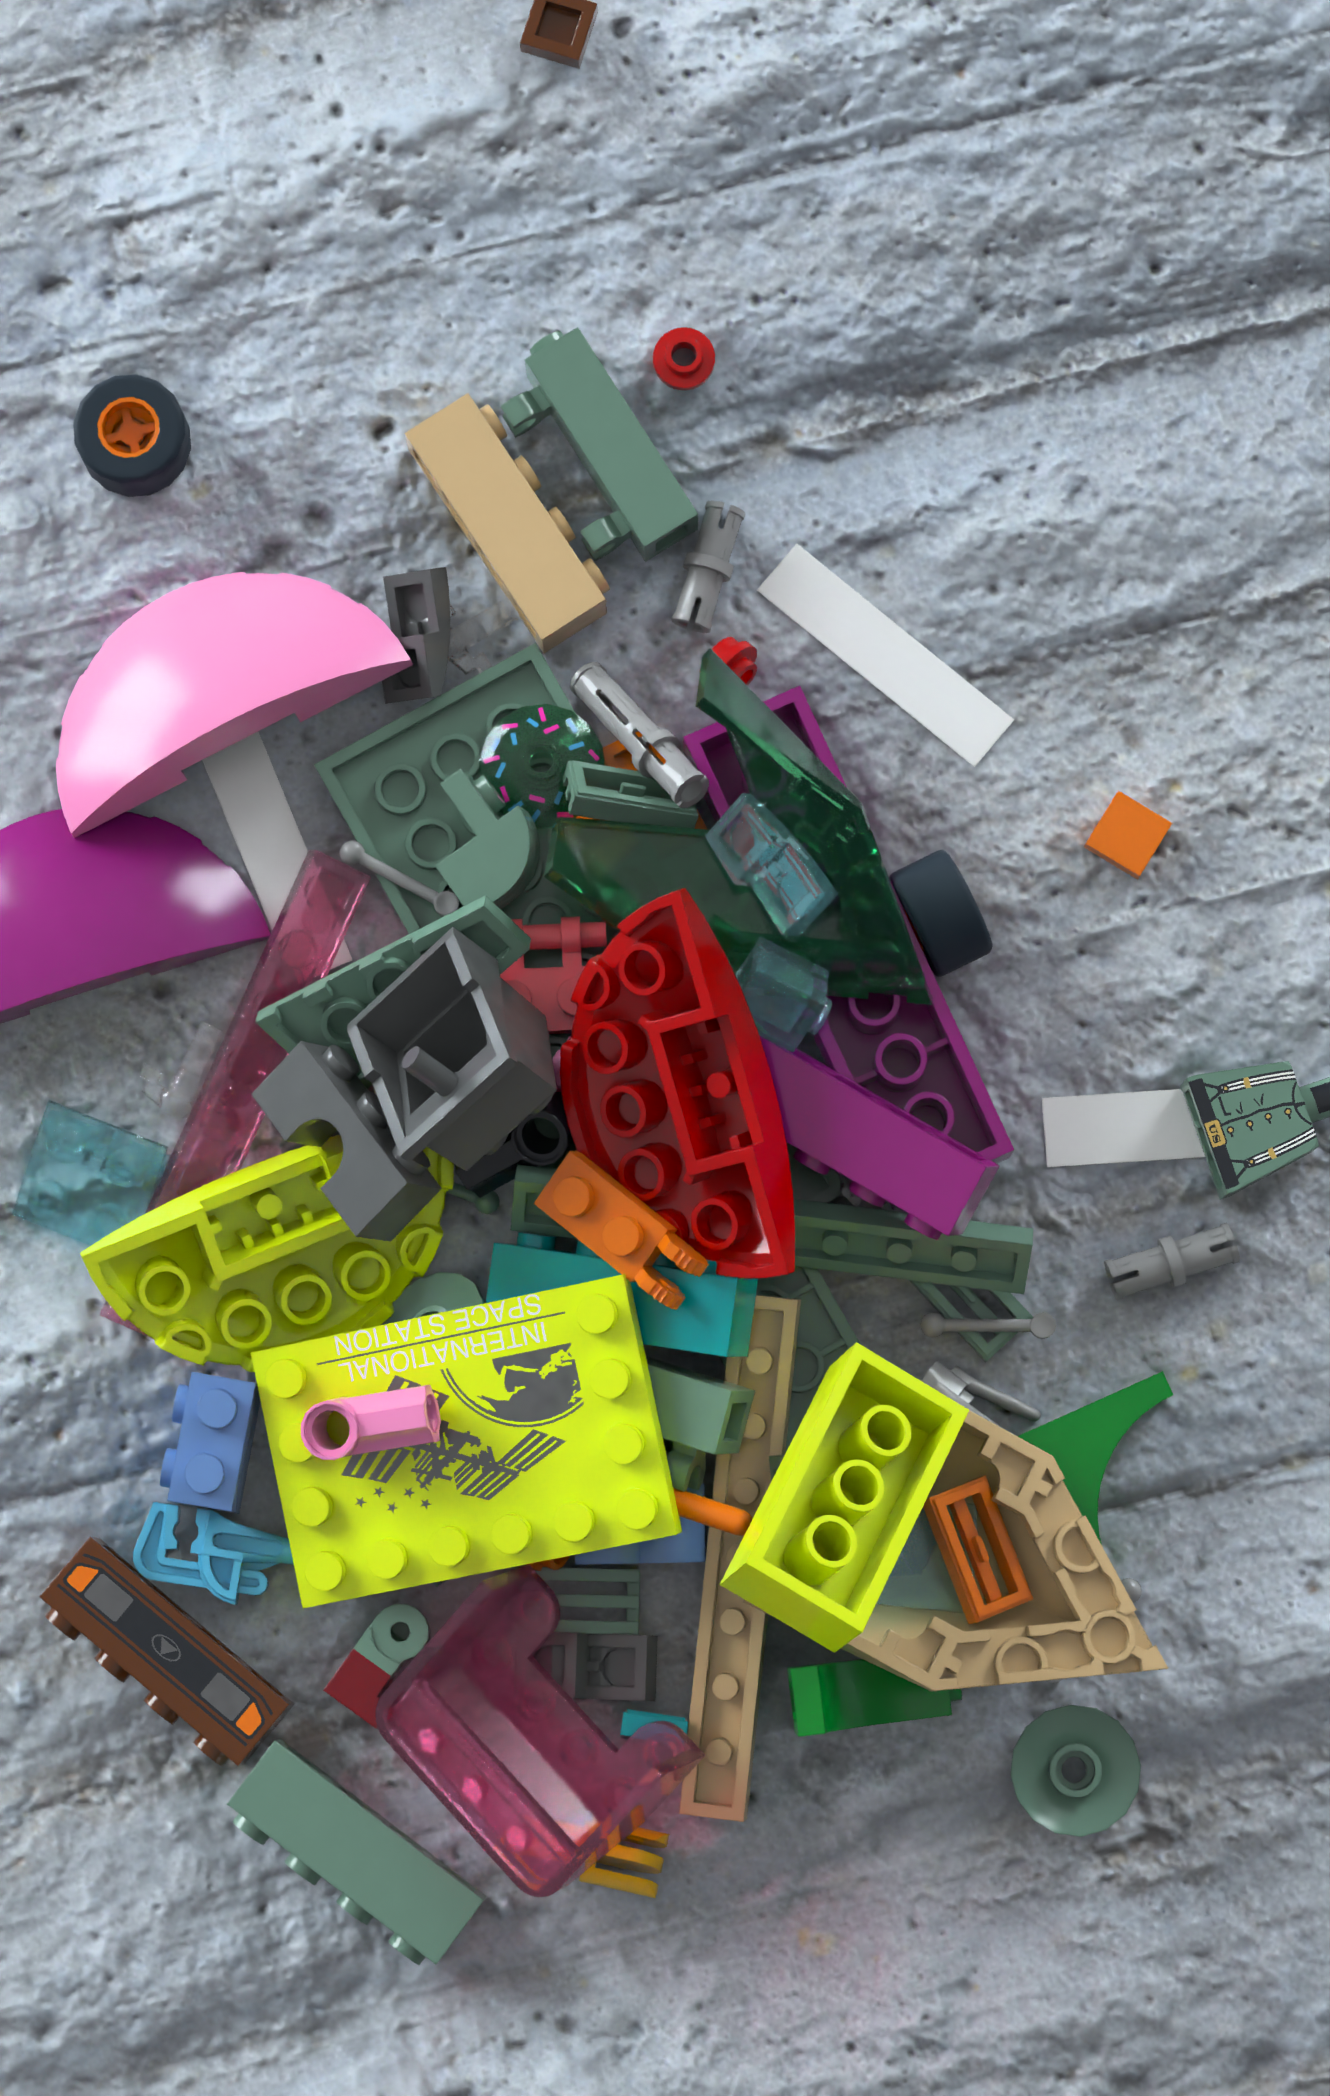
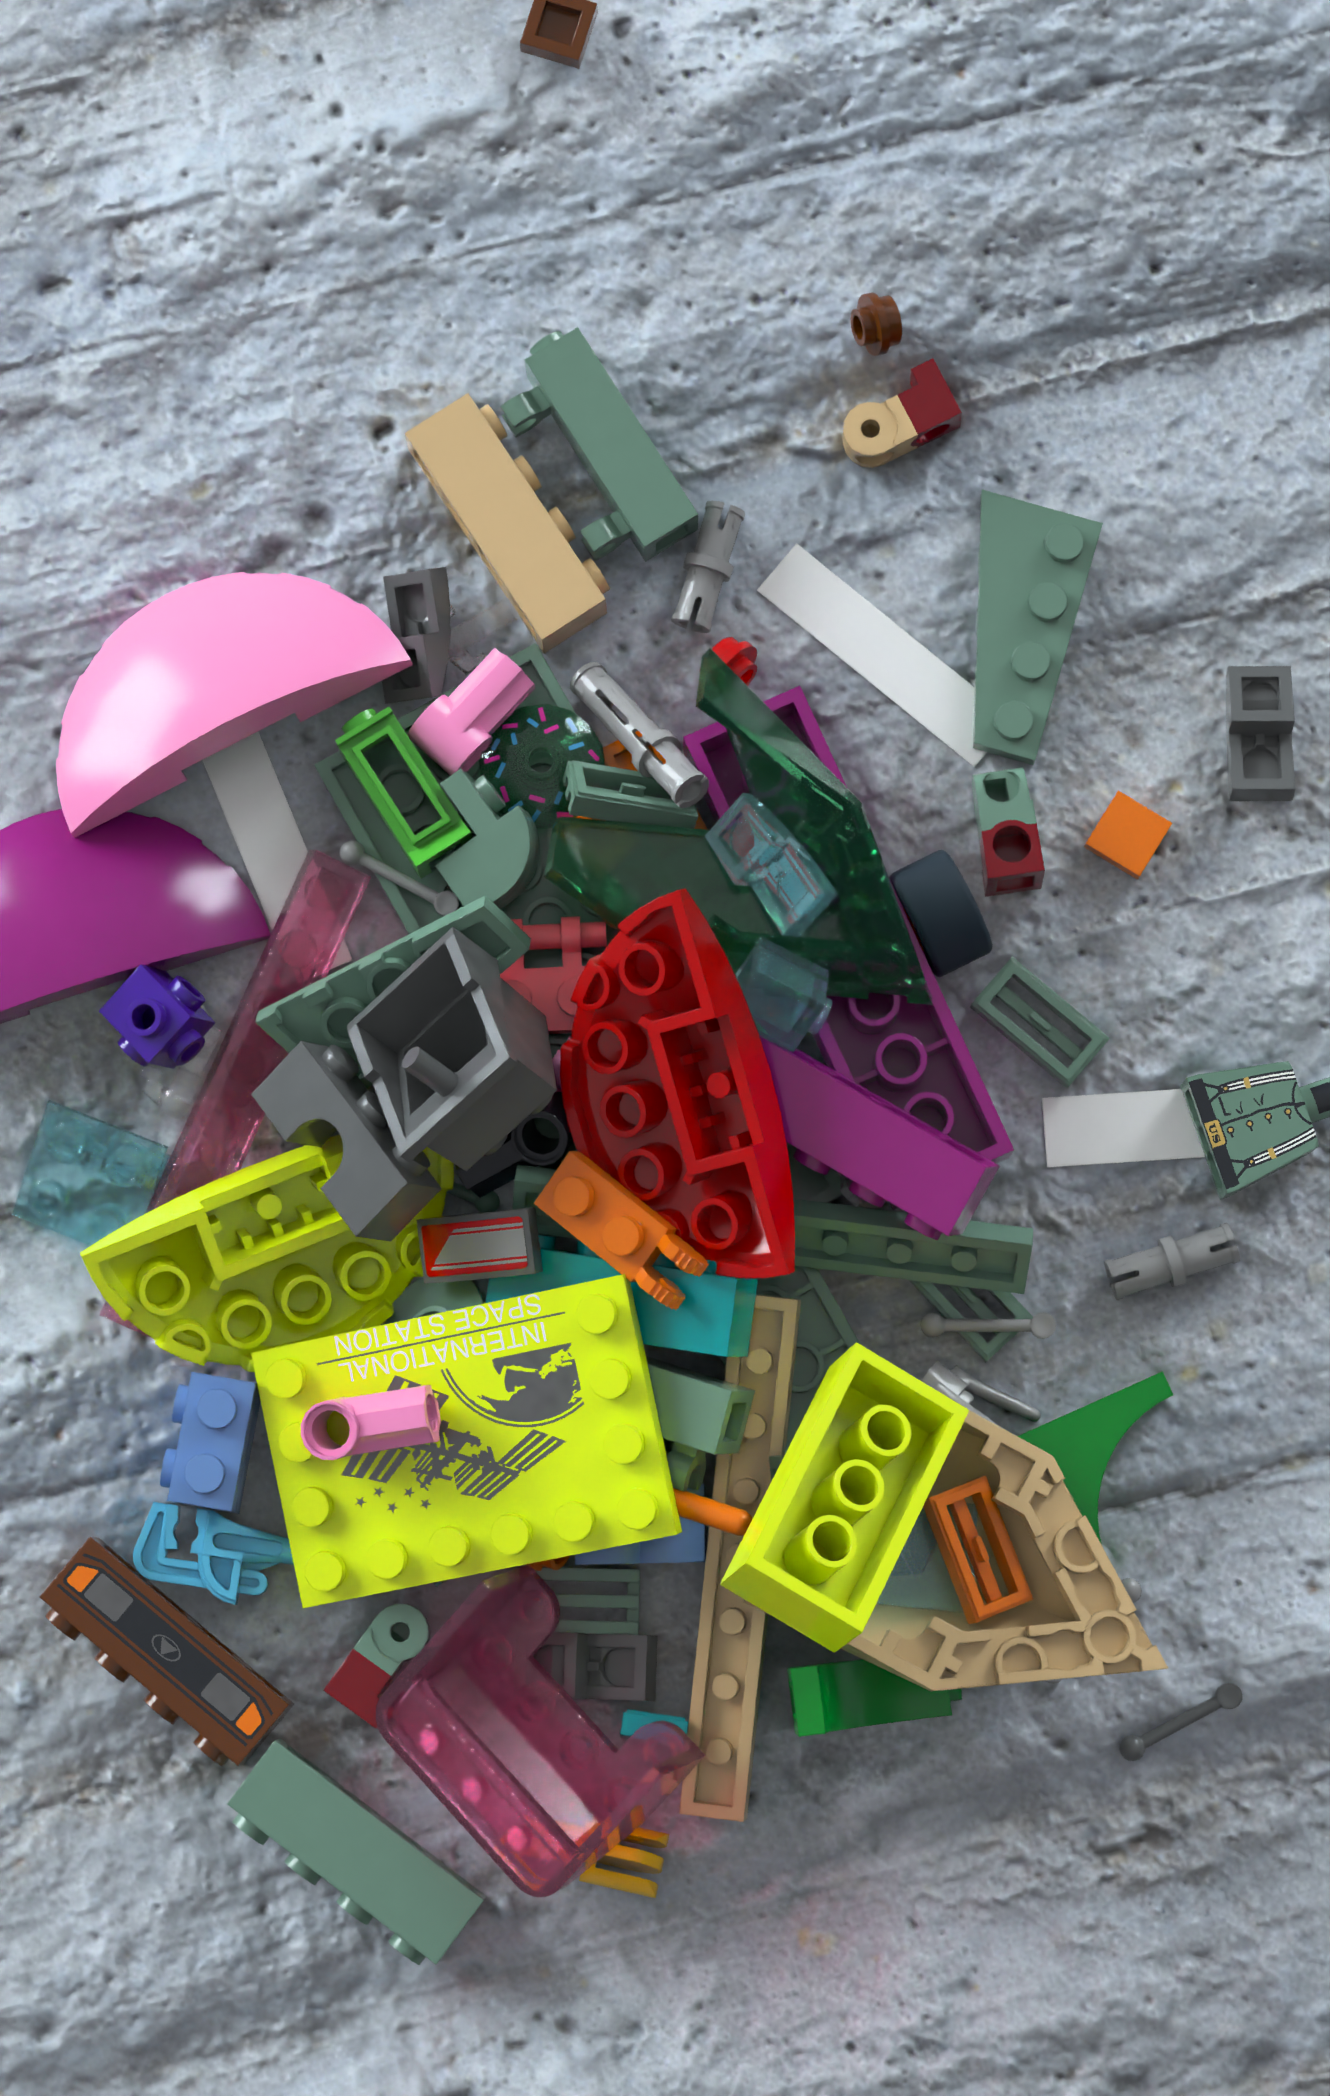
(124, 412): black wheel -> none
(158, 1018): none -> dark purple brick
(363, 733): none -> bright green window
(461, 725): none -> bright pink piece
(479, 1245): none -> slope
(679, 376): red plate -> none
(876, 323): none -> reddish brown plate
(903, 423): none -> leg
(1007, 832): none -> leg
(1022, 1040): none -> sand green tile
(1028, 600): none -> sand green wing
(1109, 1777): sand green dish -> none
(1226, 1696): none -> dark grey hinge
(1260, 733): none -> dark grey slope

